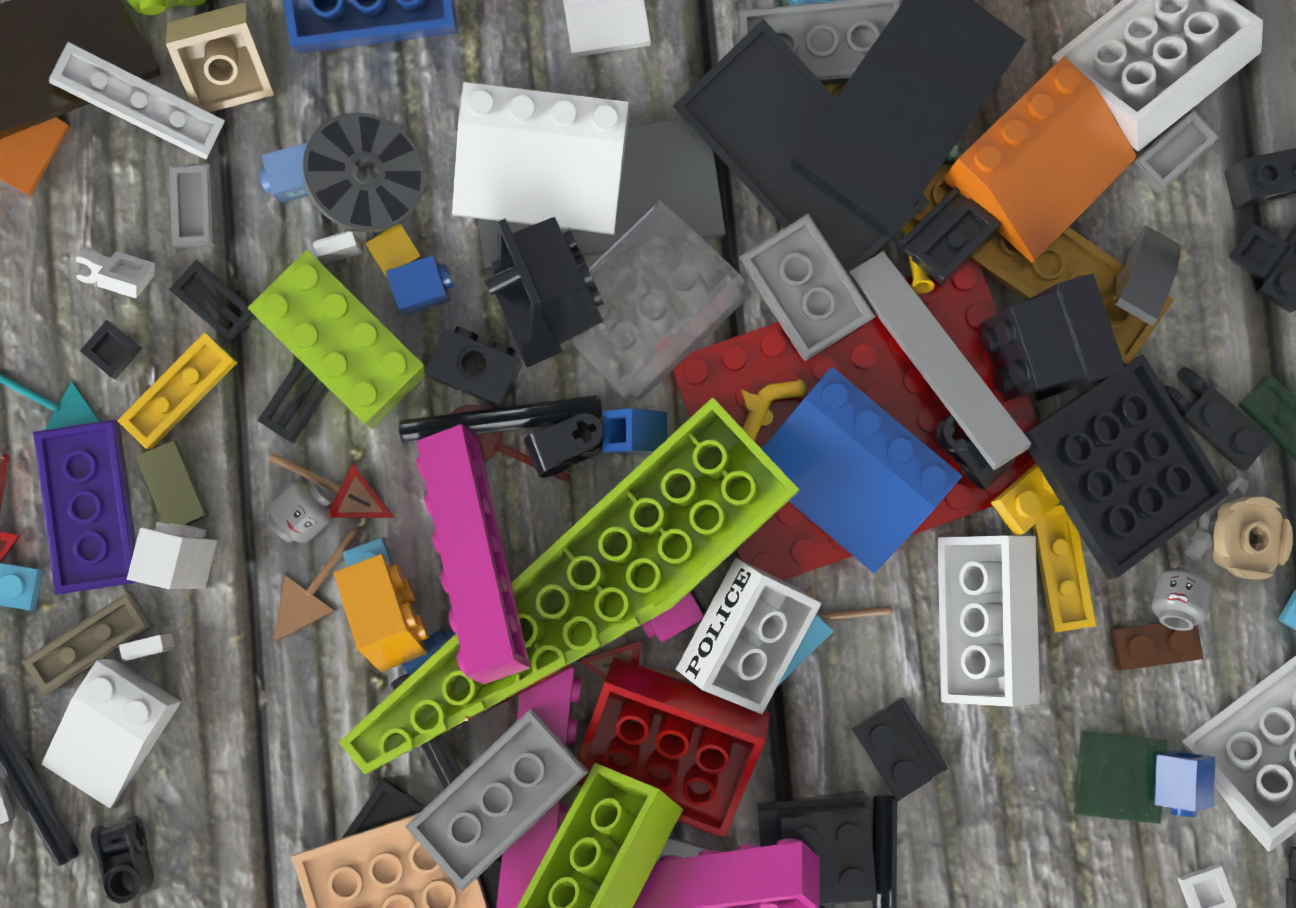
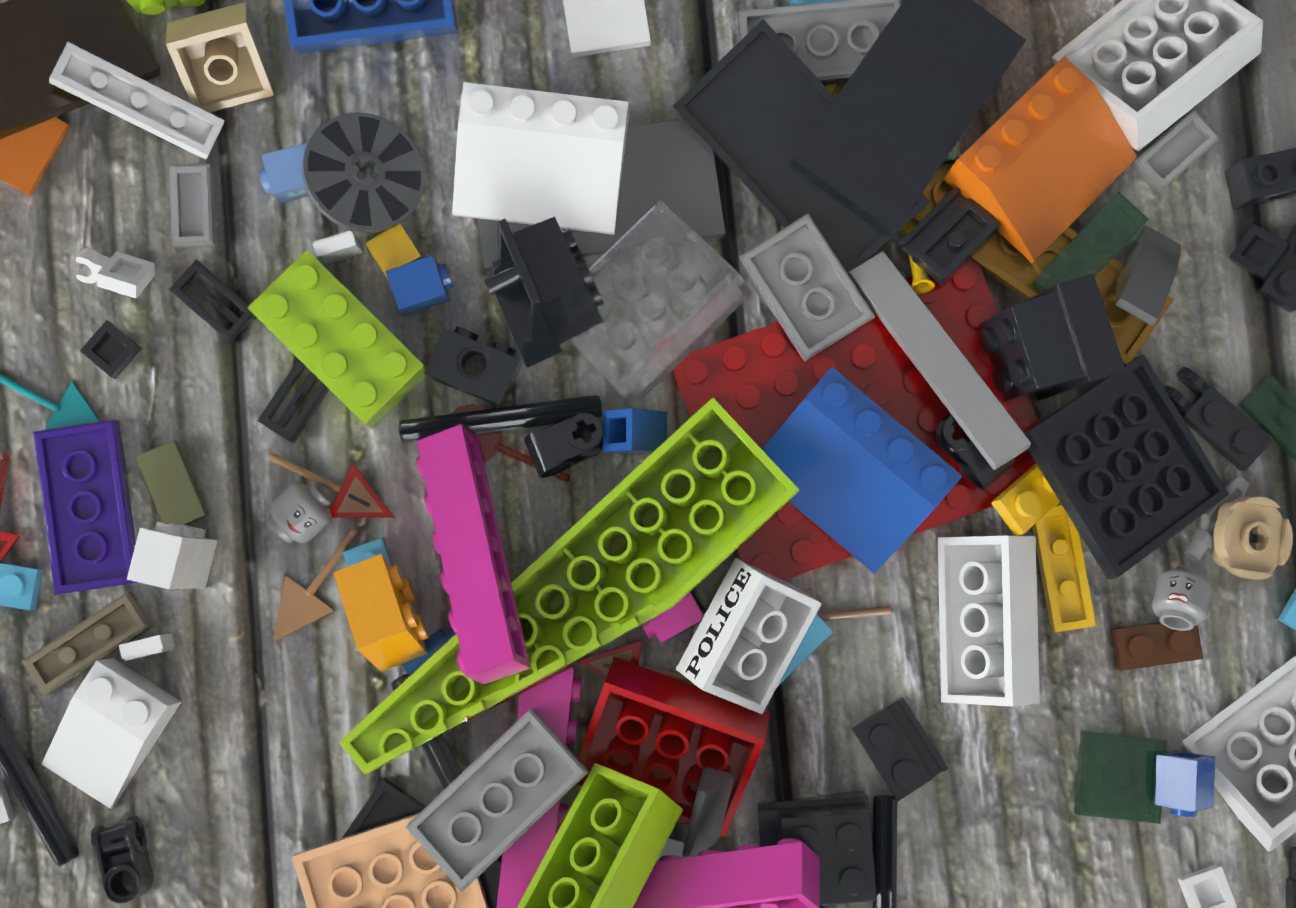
(177, 391): yellow plate -> none
(708, 811): none -> dark grey slope
(760, 403): yellow piece -> none
(1094, 243): none -> clear green tile

